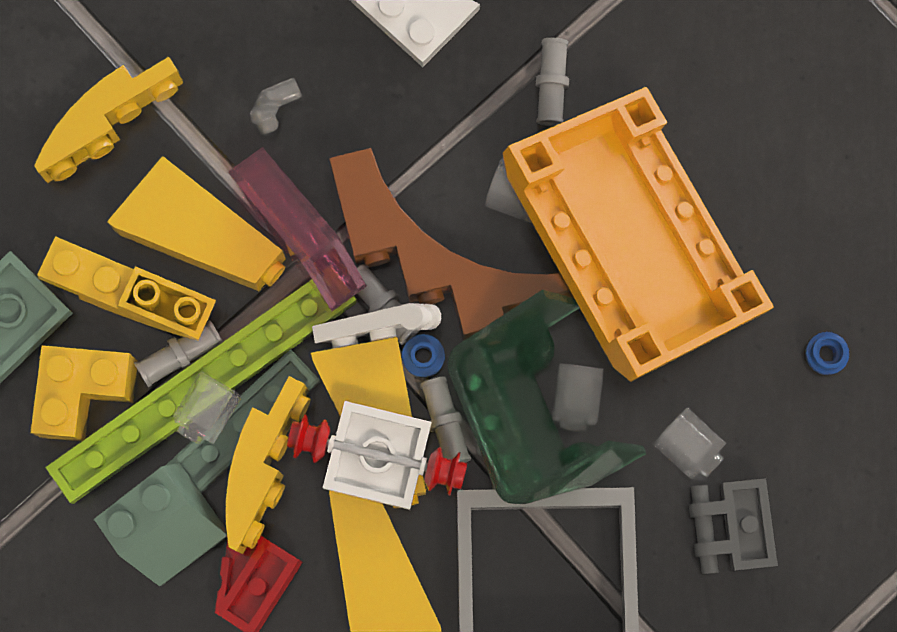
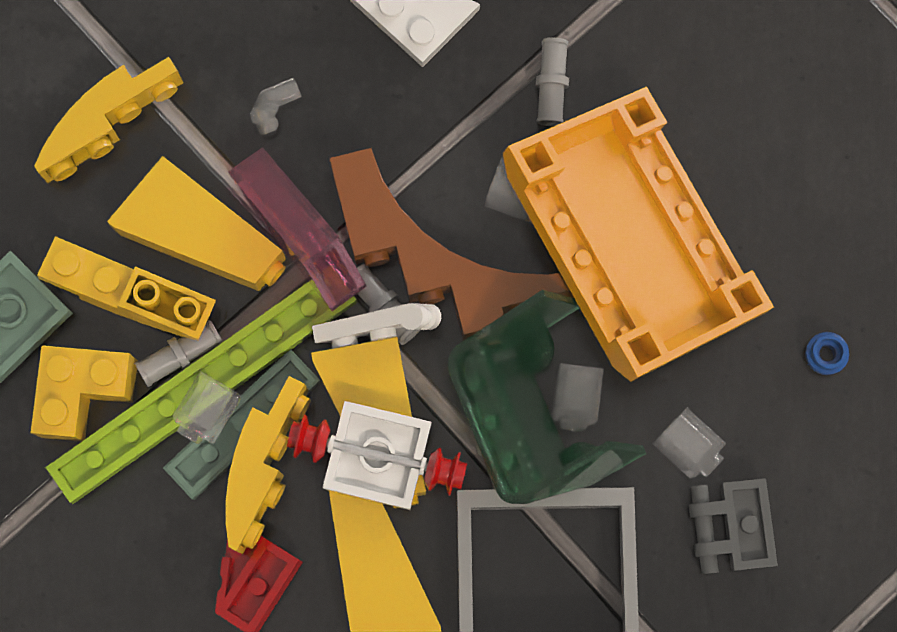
(162, 524): sand green slope -> none
(420, 369): blue plate -> none
(444, 418): light grey pin -> none

